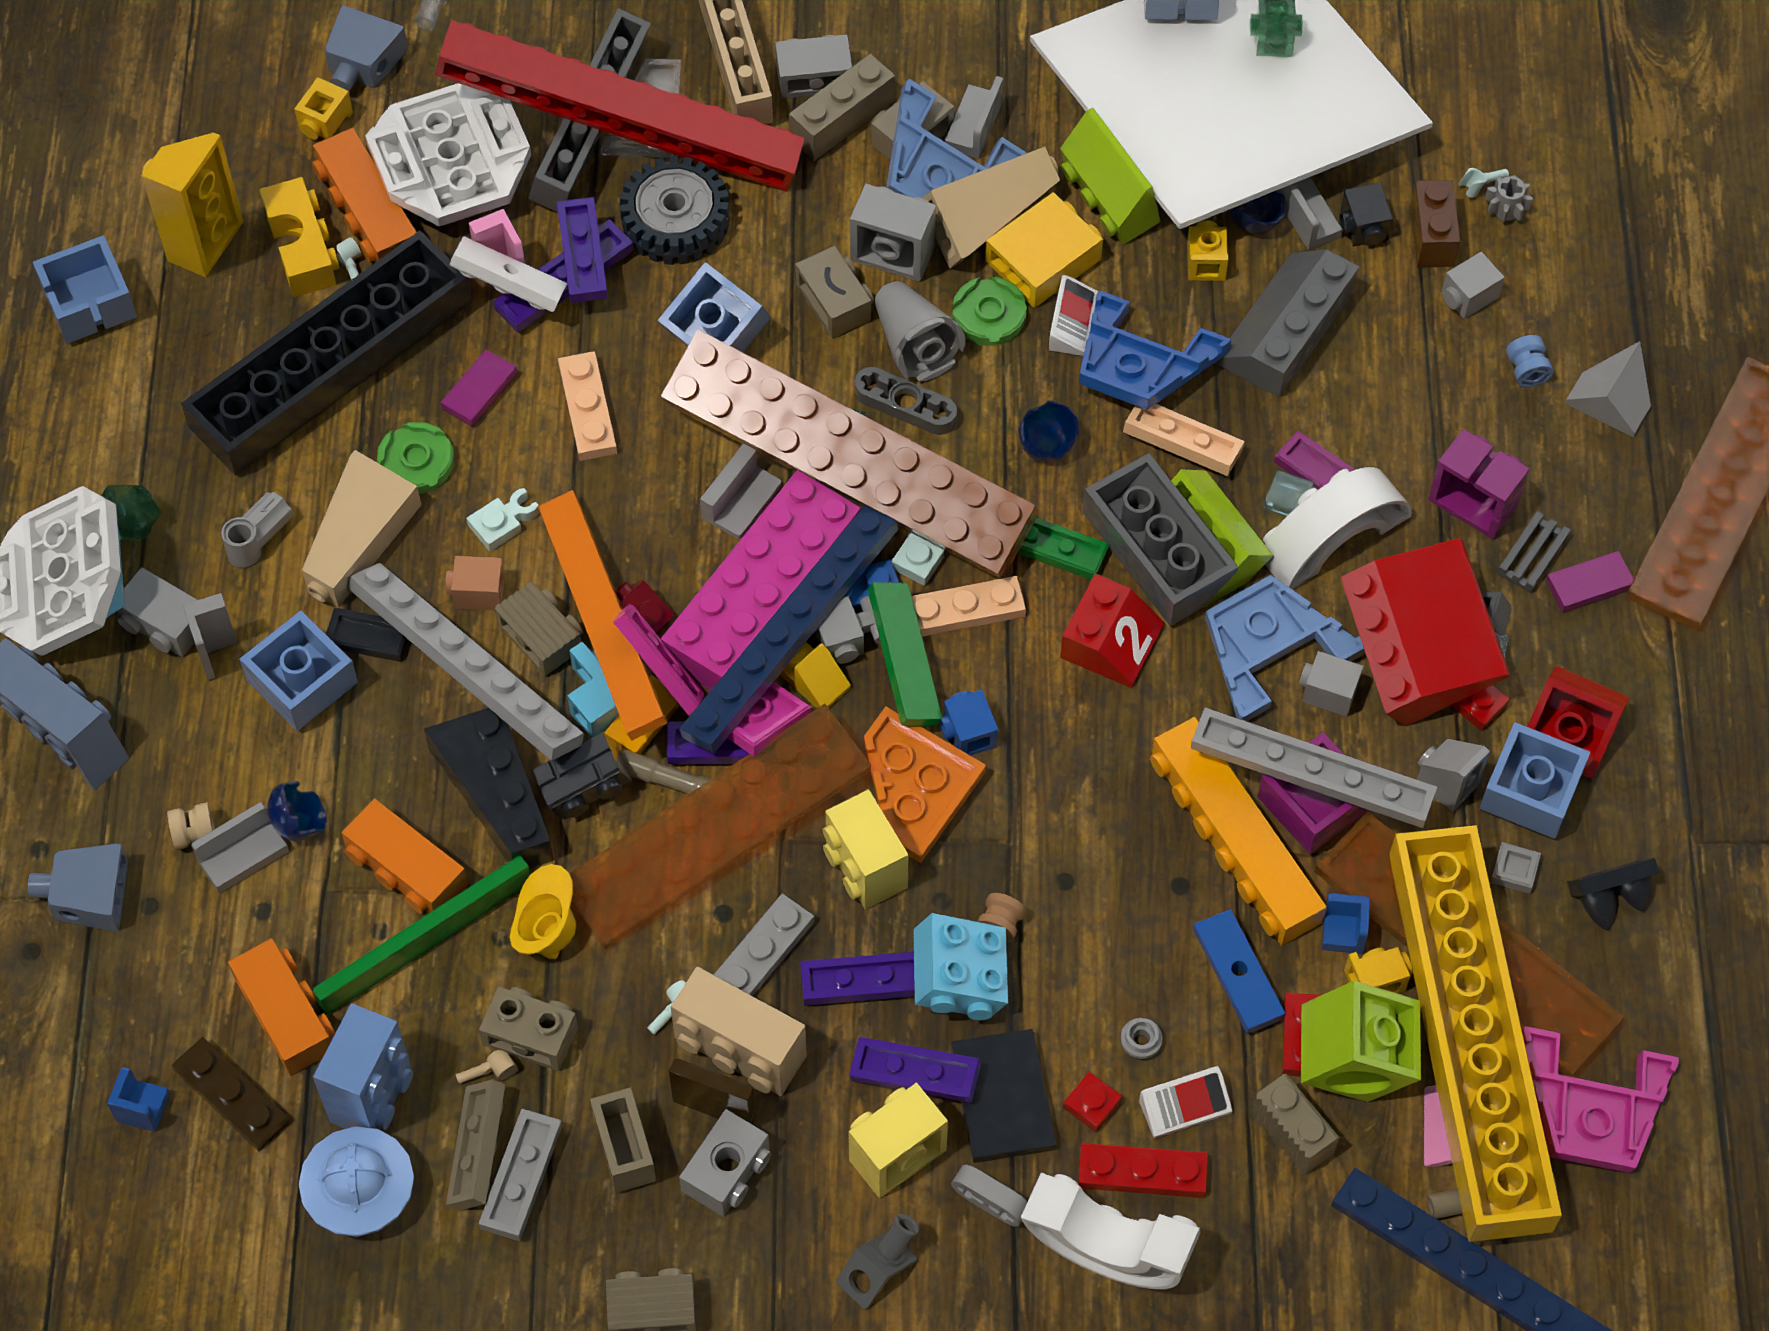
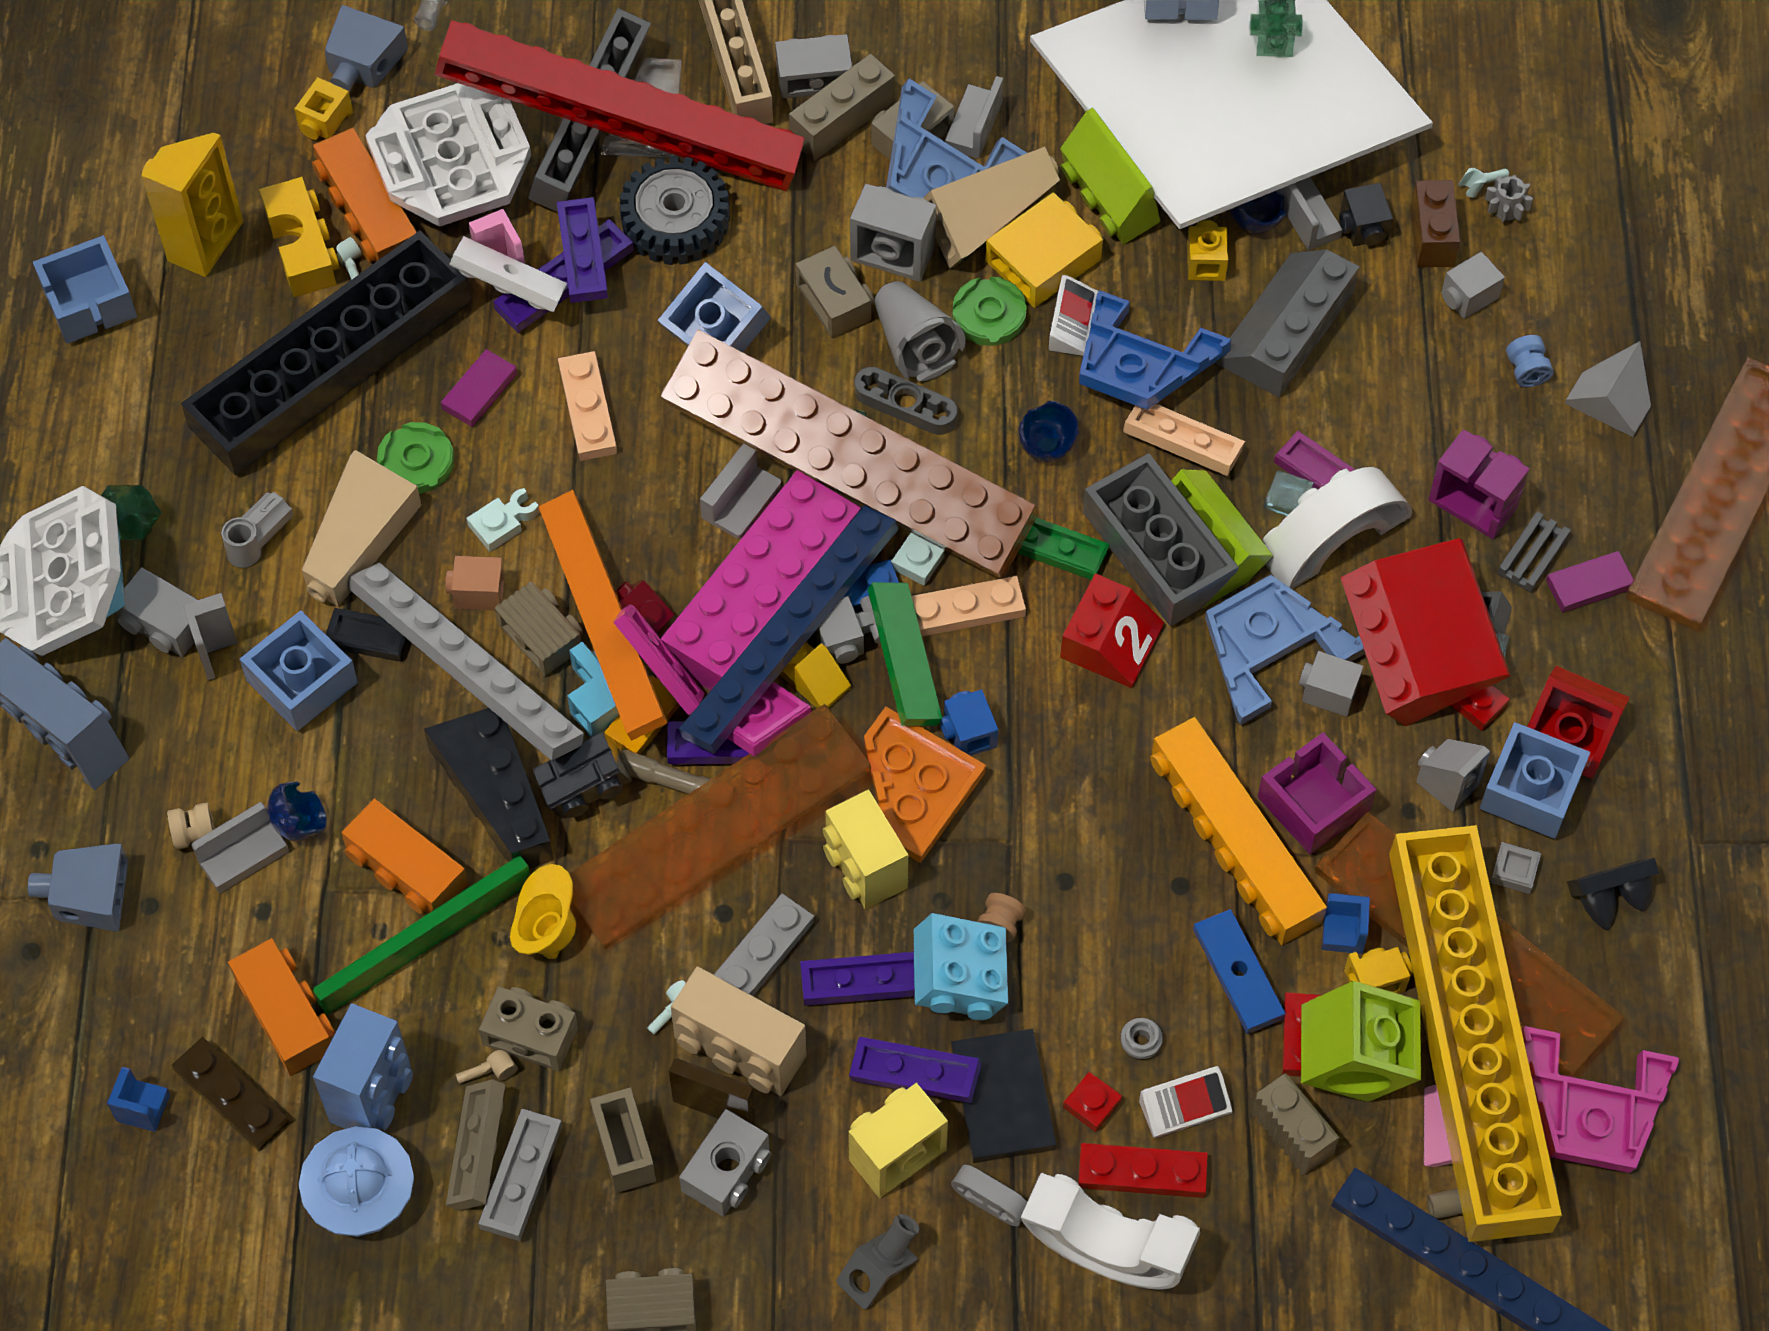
(1313, 767): light grey plate -> none

